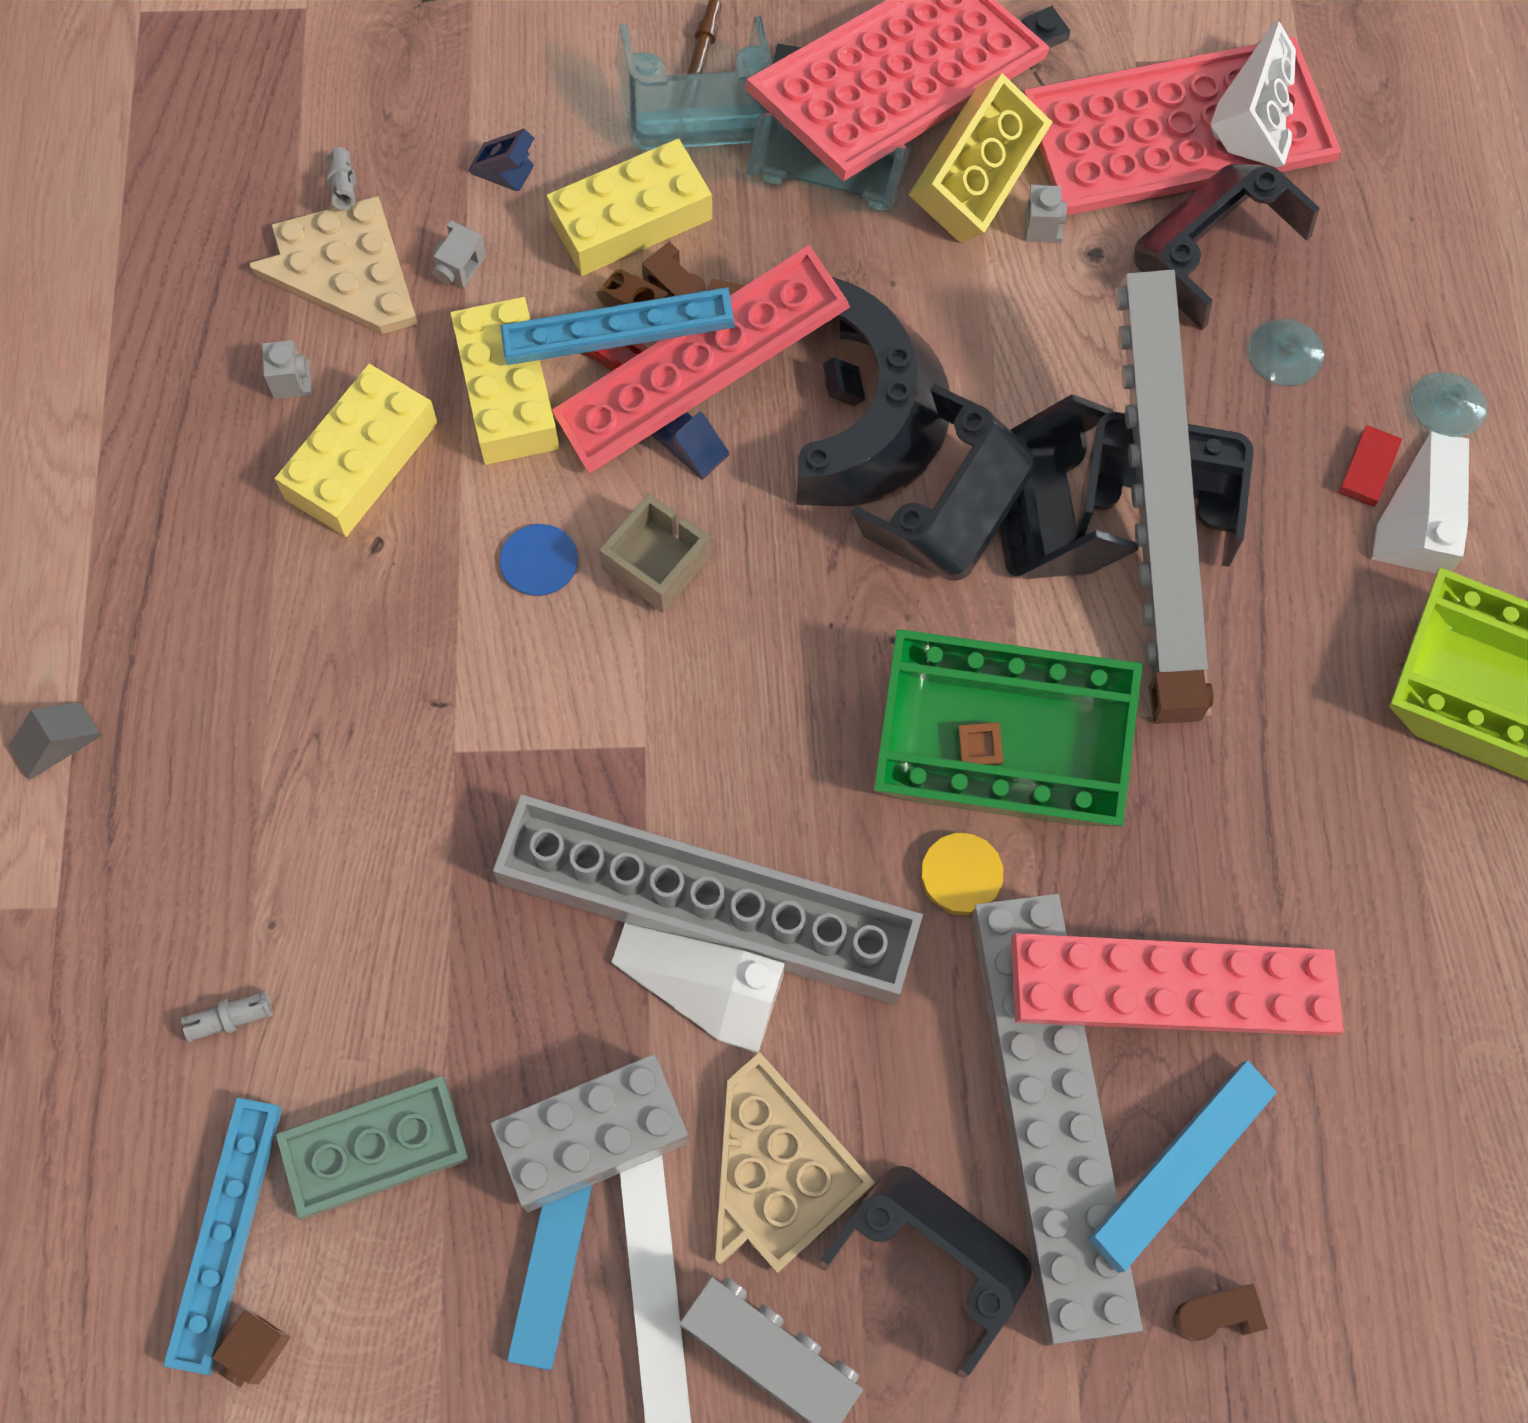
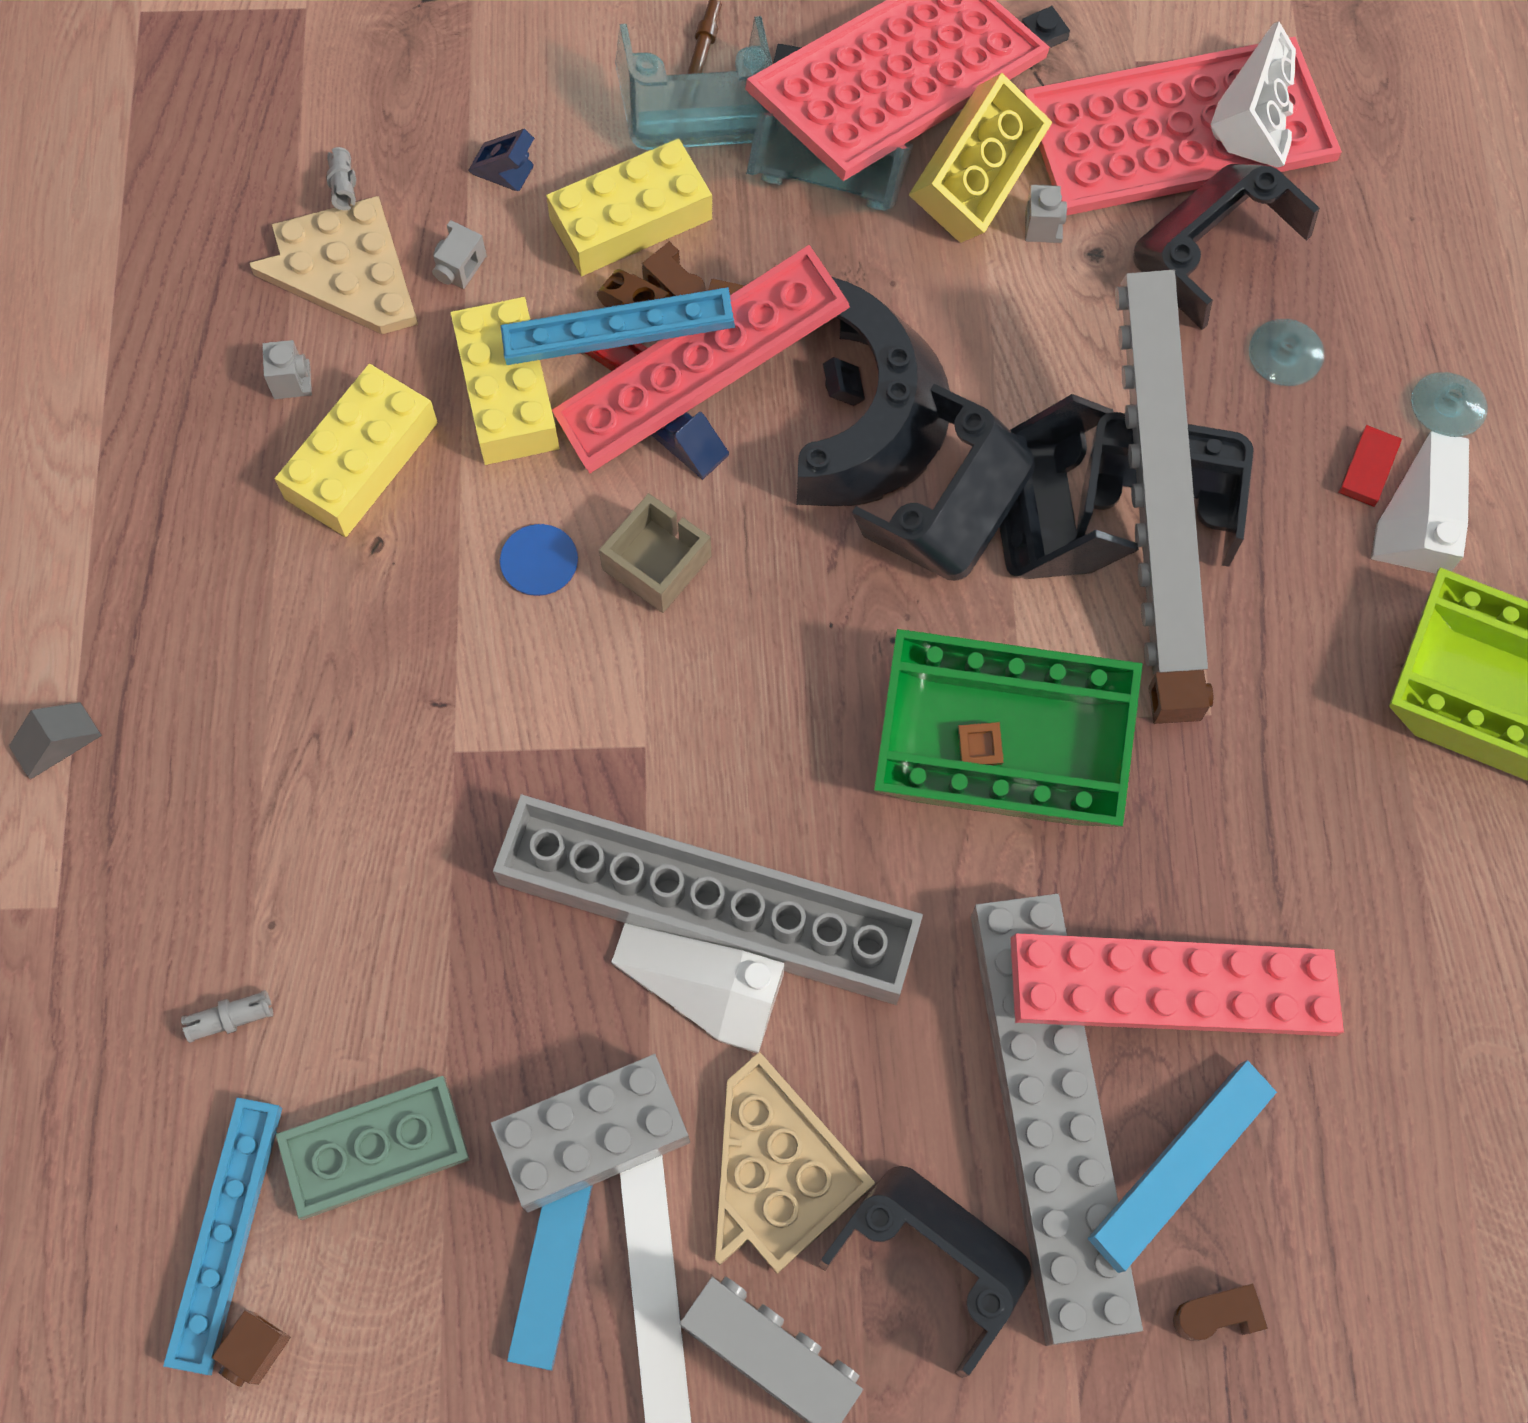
(961, 873): yellow tile -> none

